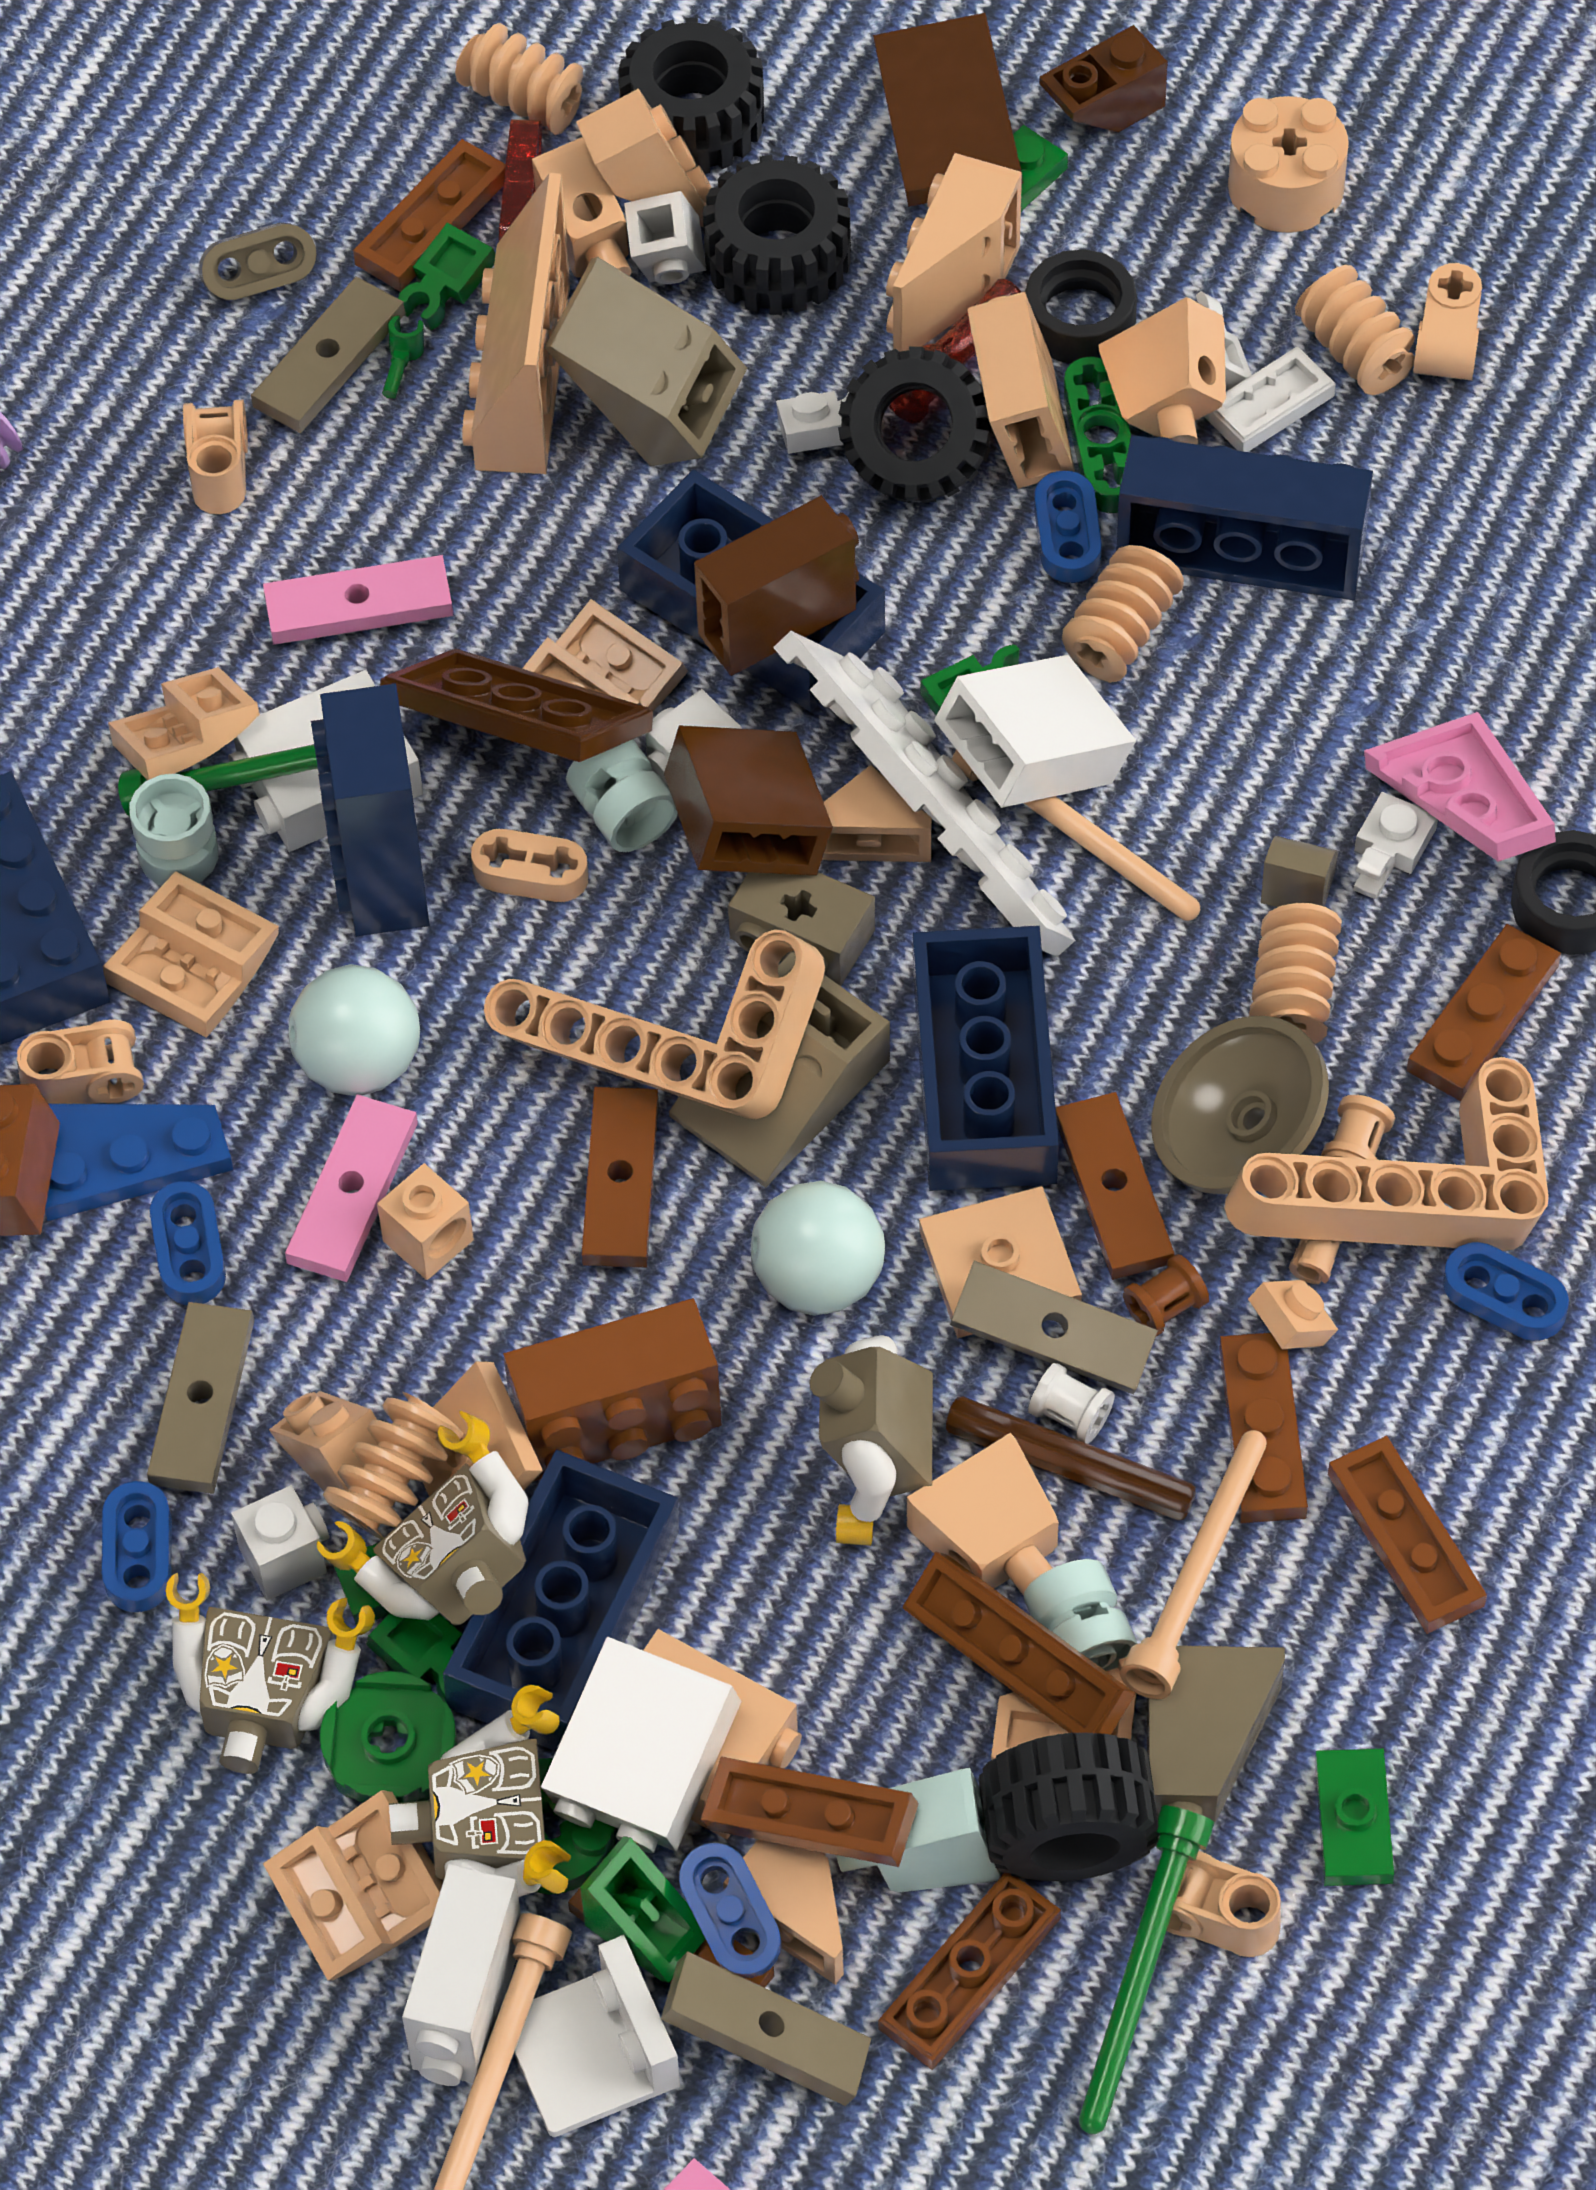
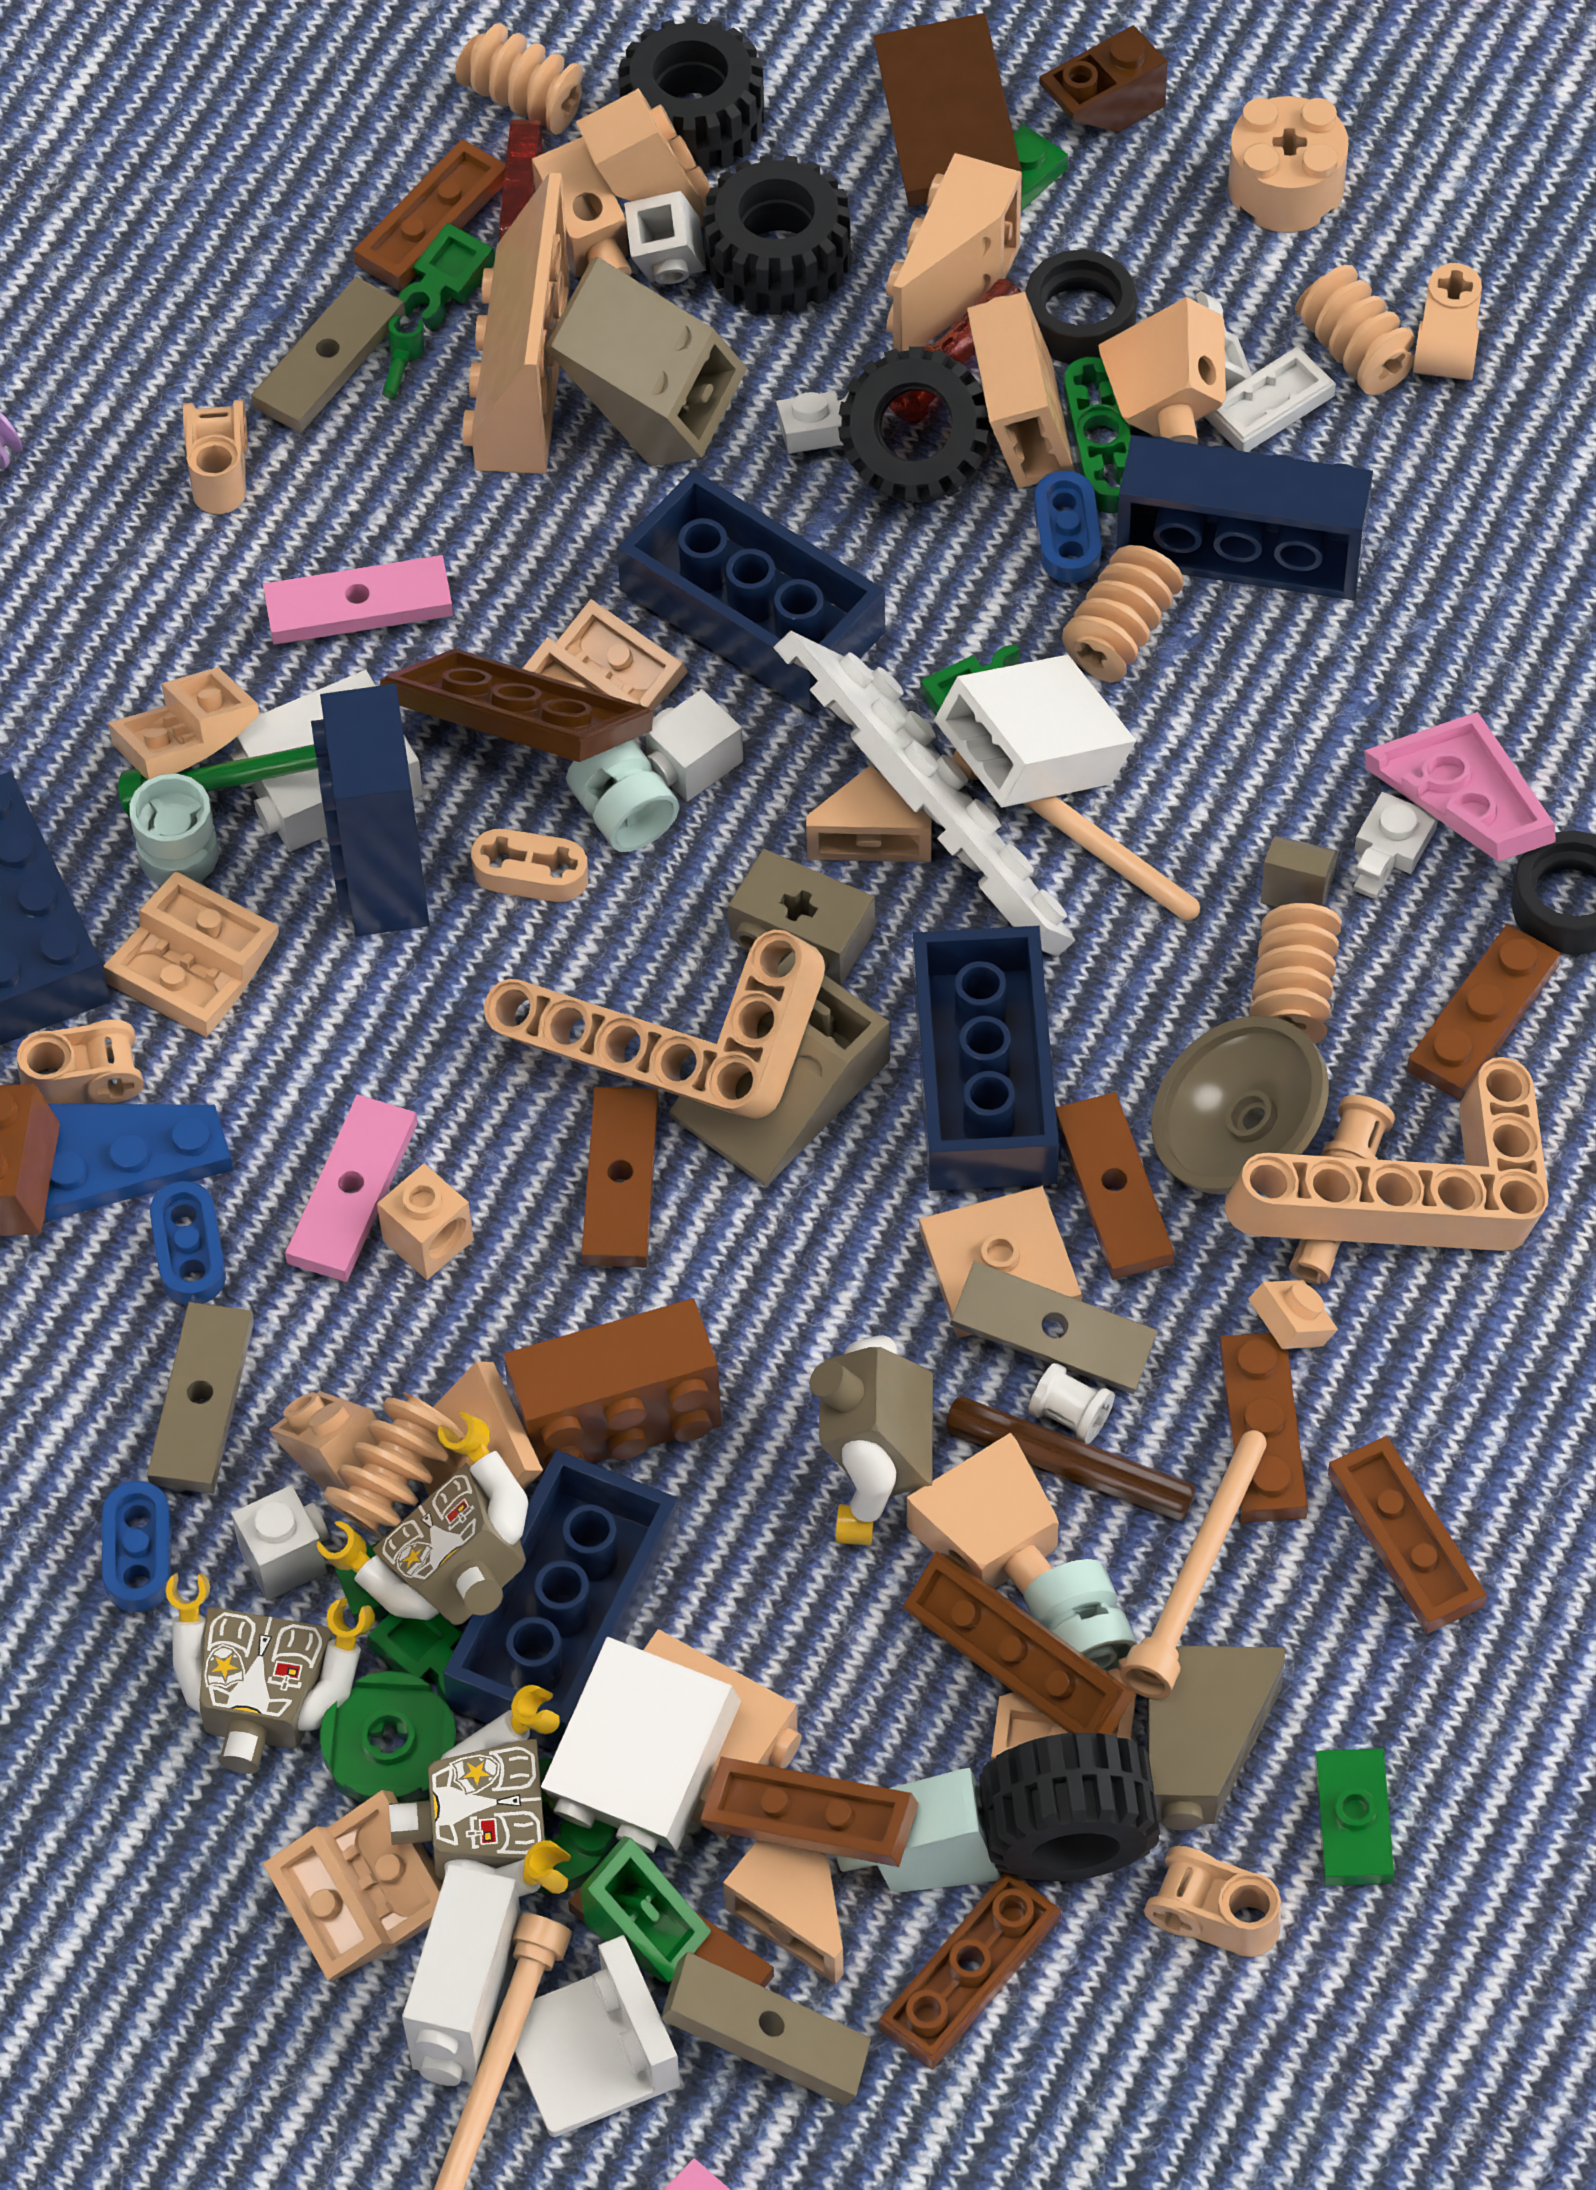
(256, 261): dark tan plate -> none
(354, 1030): light aqua piece -> none
(730, 1912): blue plate -> none
(747, 800): reddish brown brick -> none
(776, 581): reddish brown brick -> none
(817, 1248): light aqua piece -> none
(1166, 1294): dark orange bush -> none
(1179, 1840): green piece -> none
(1508, 1291): blue plate -> none

